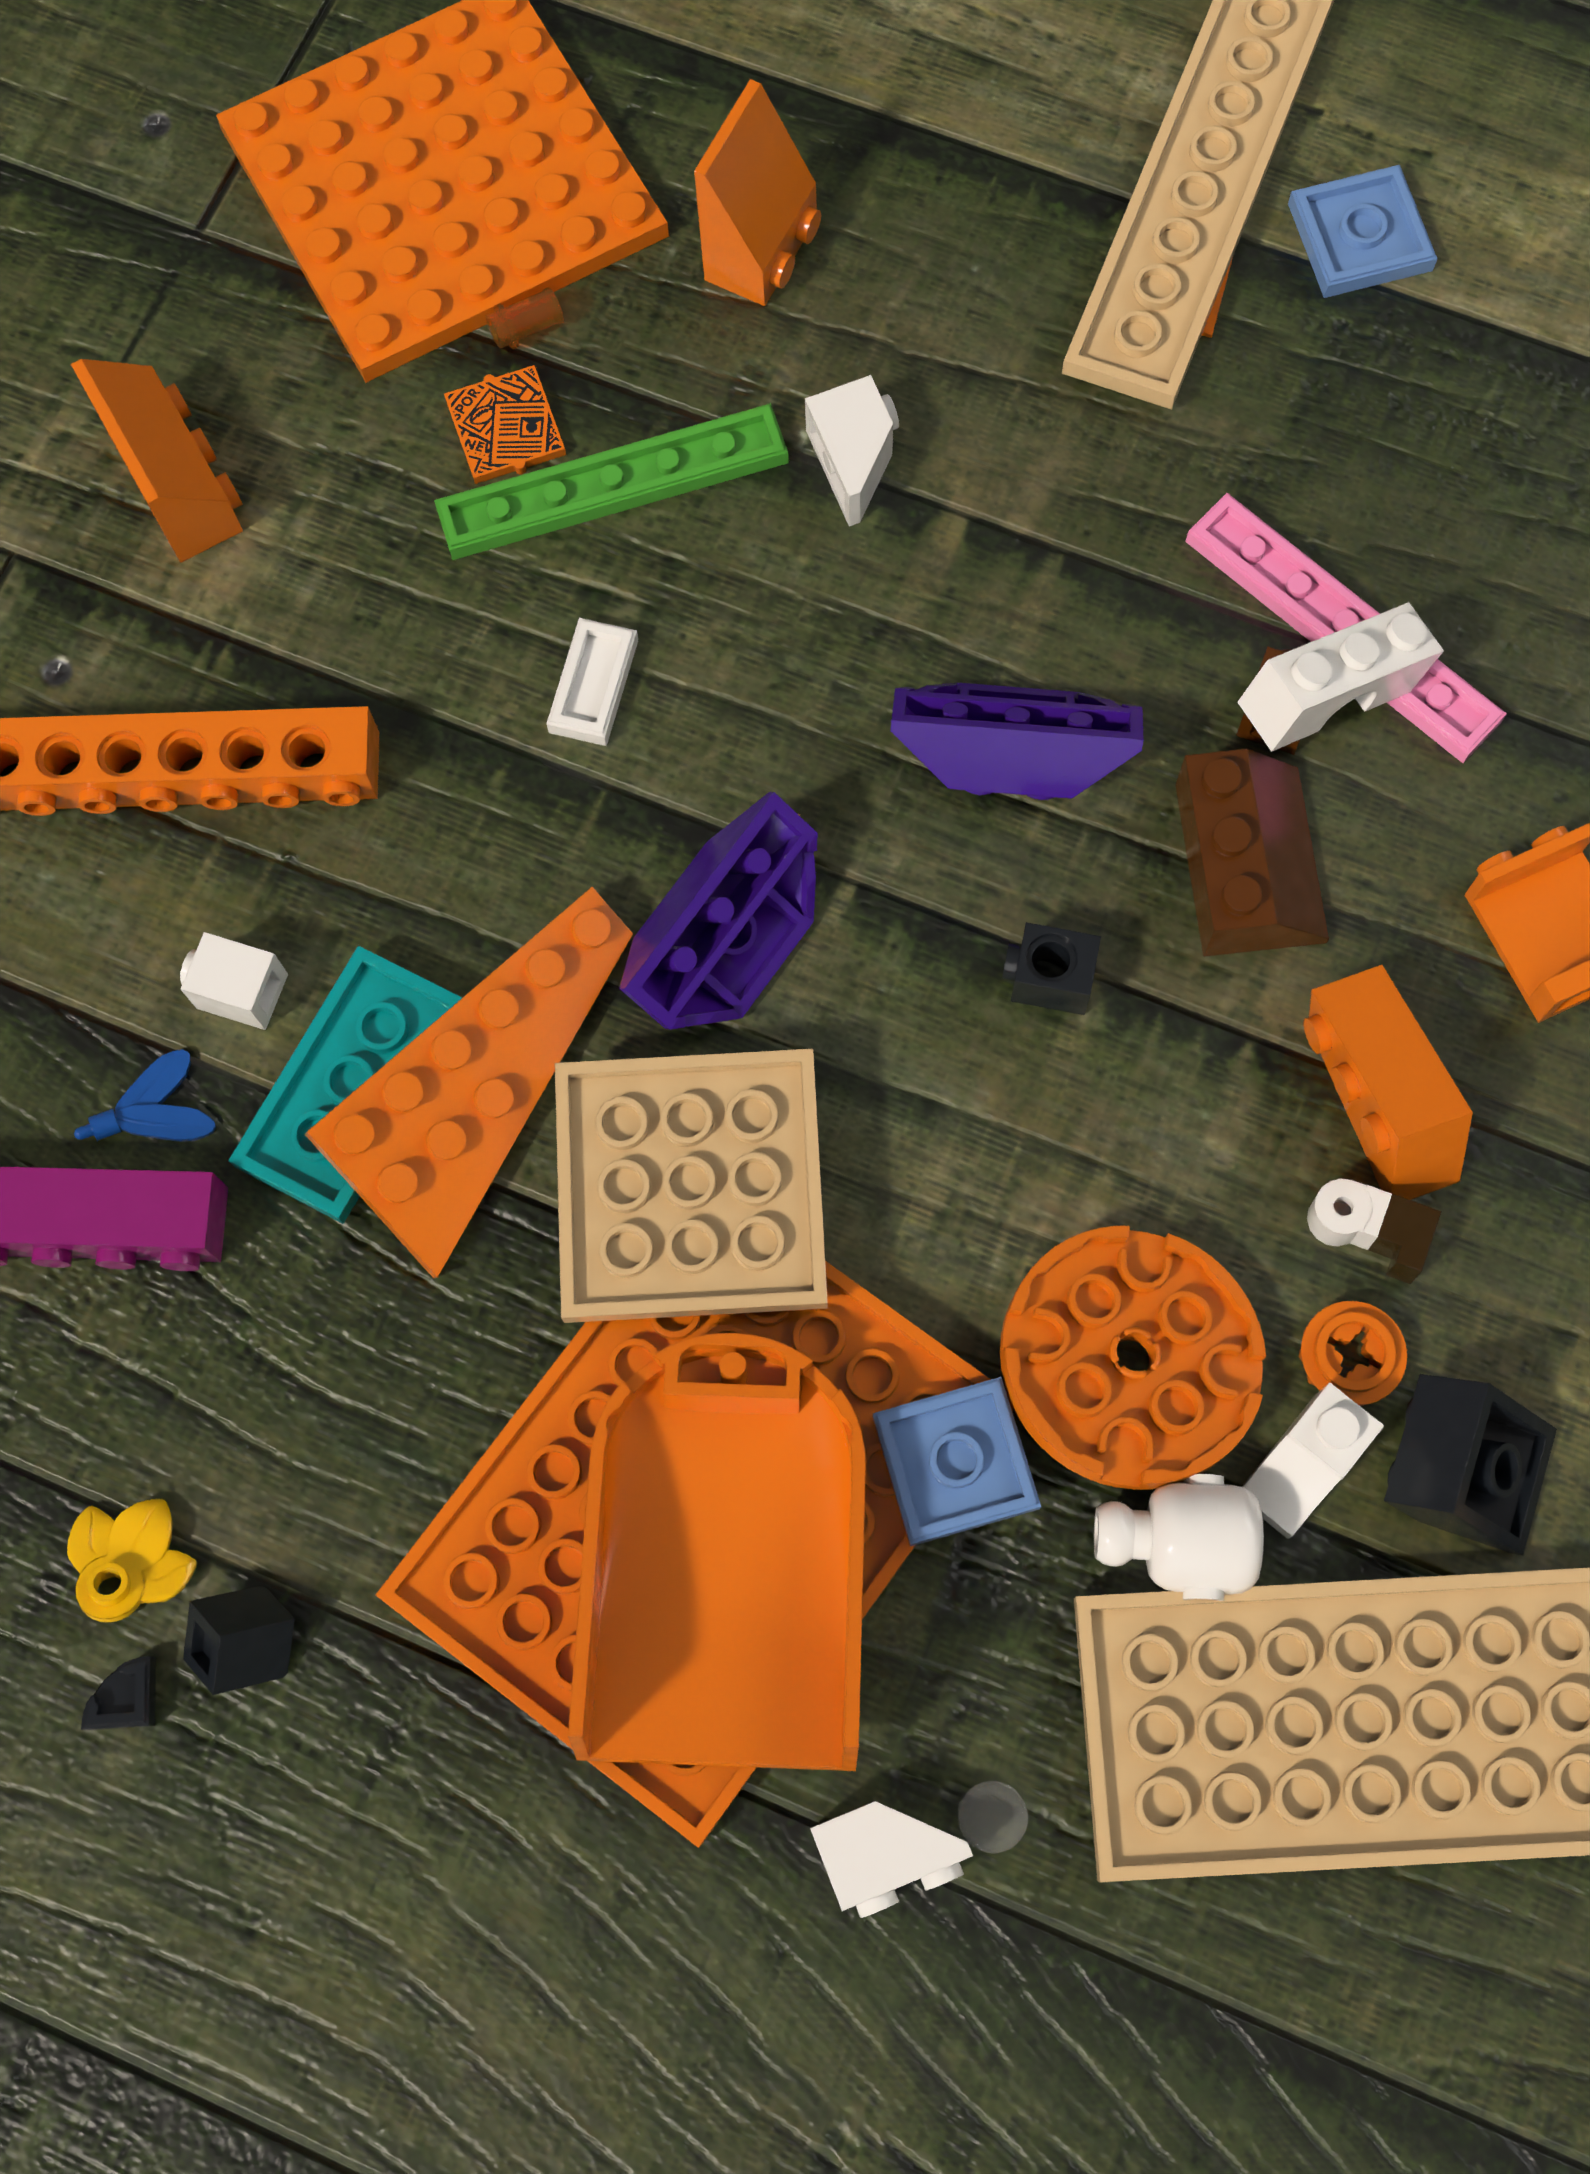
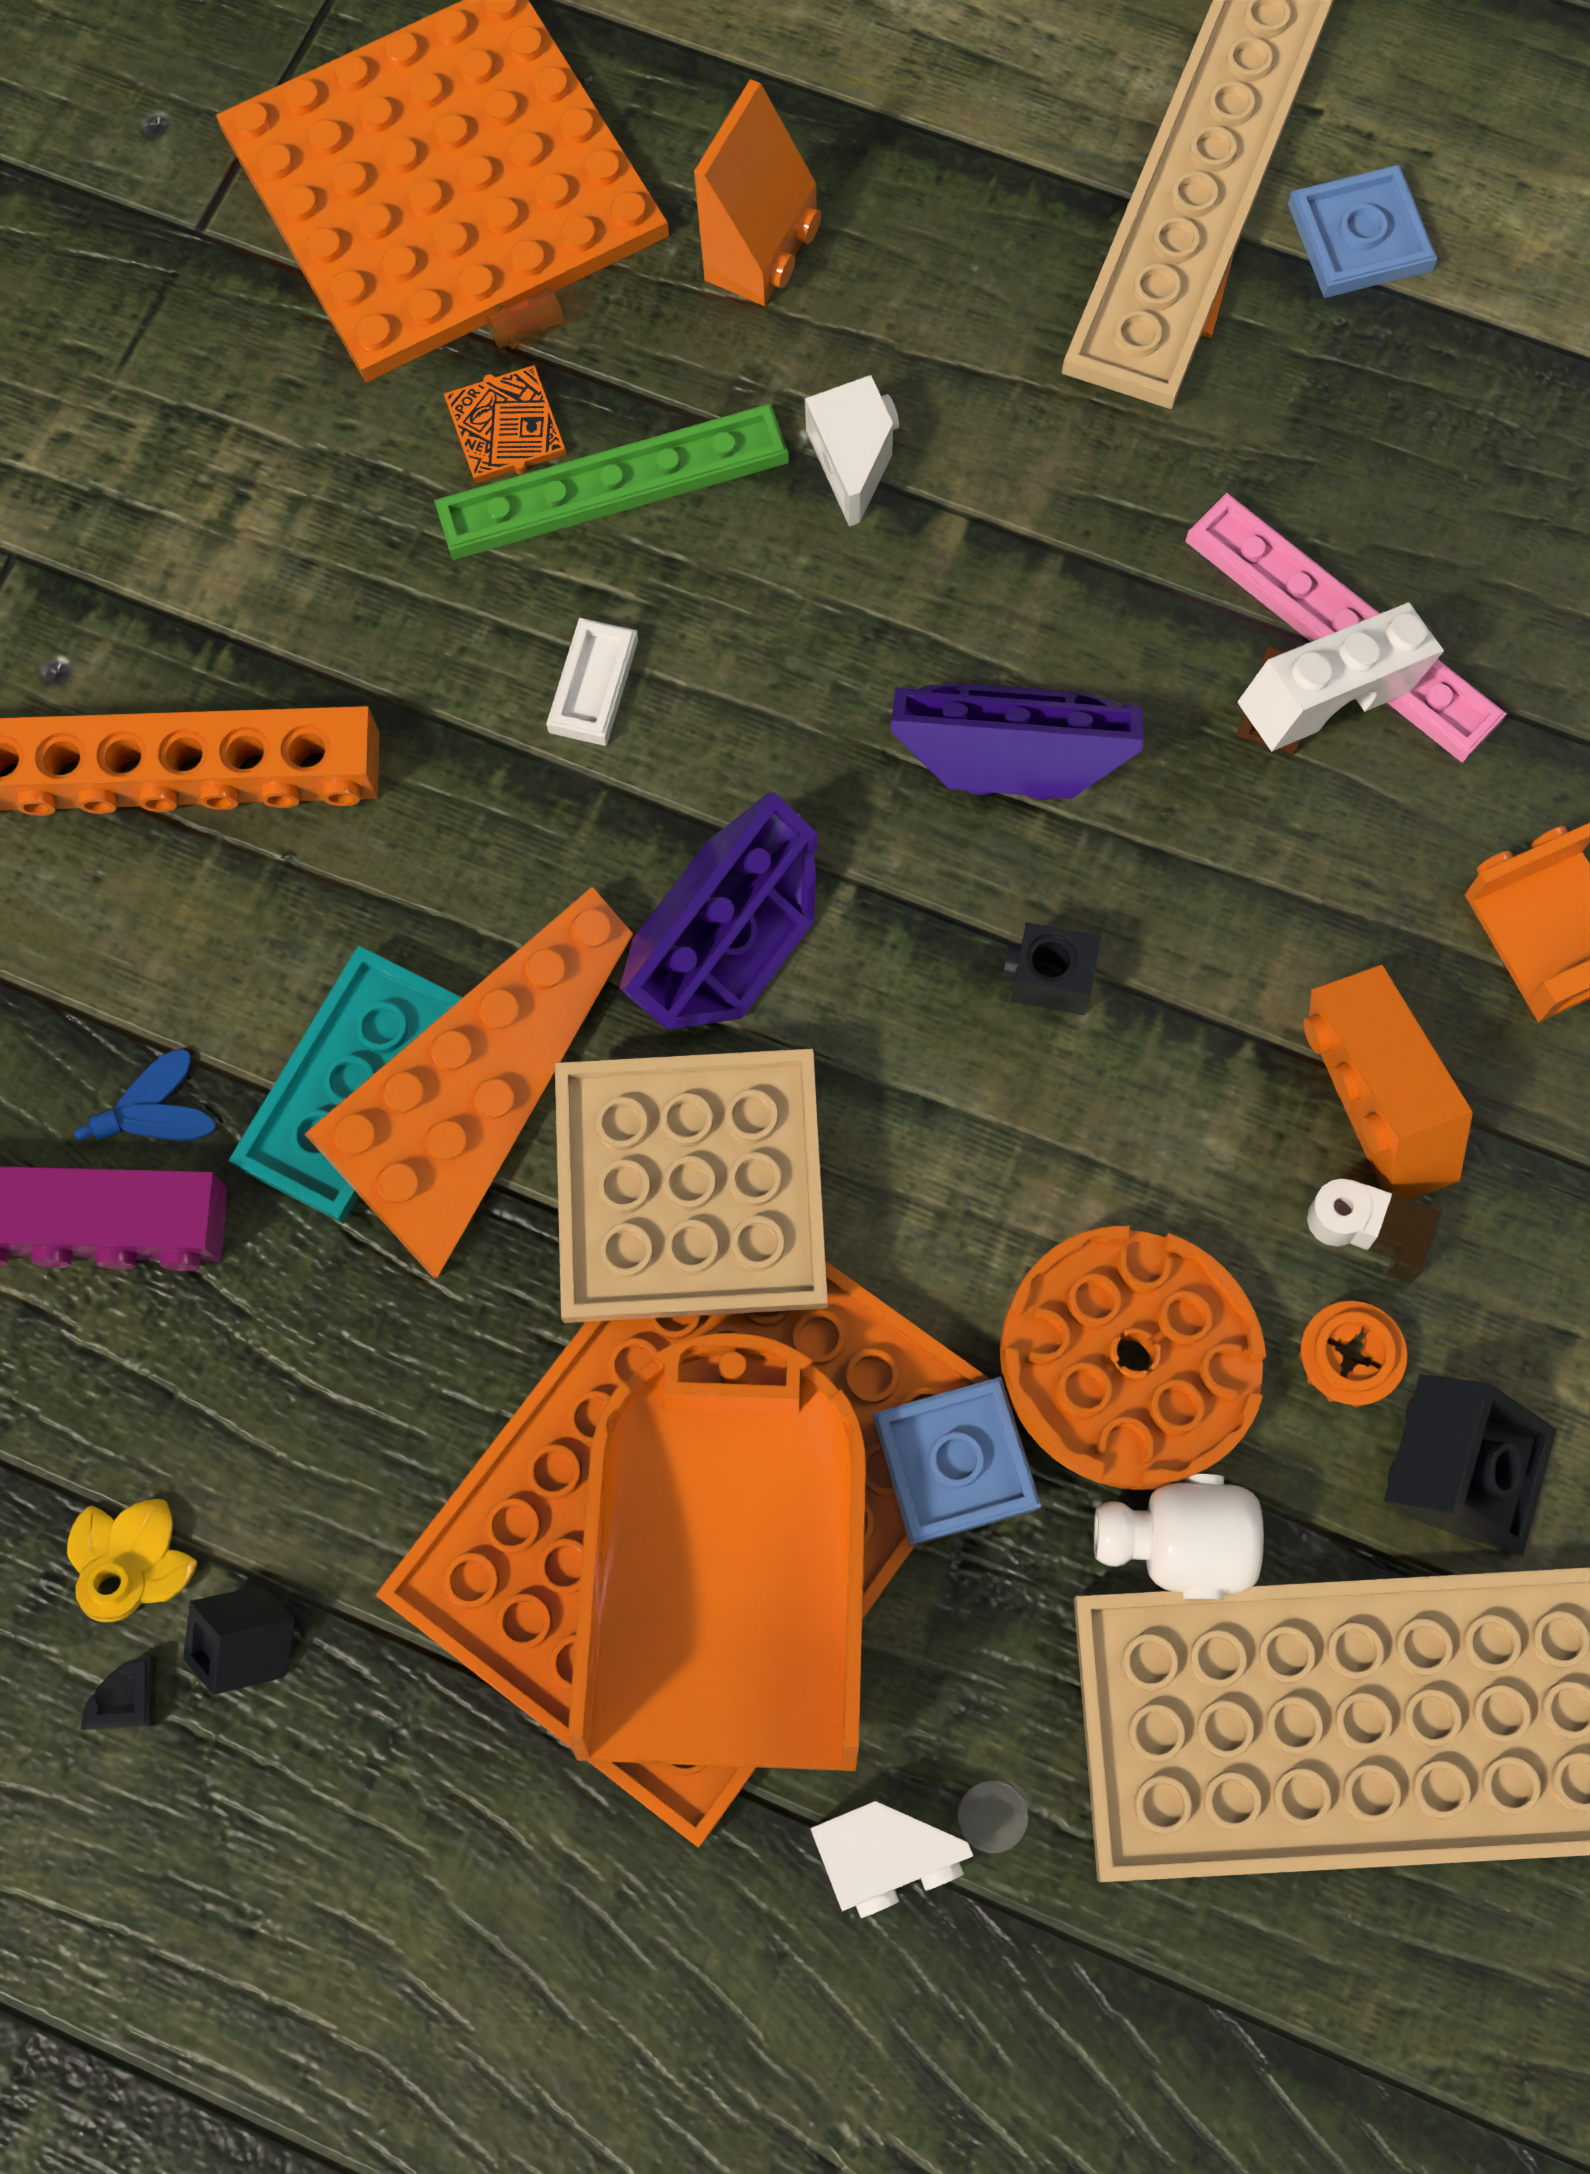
(163, 454): orange slope -> none
(233, 980): white brick -> none
(1249, 853): reddish brown slope -> none
(1311, 1458): white arch -> none

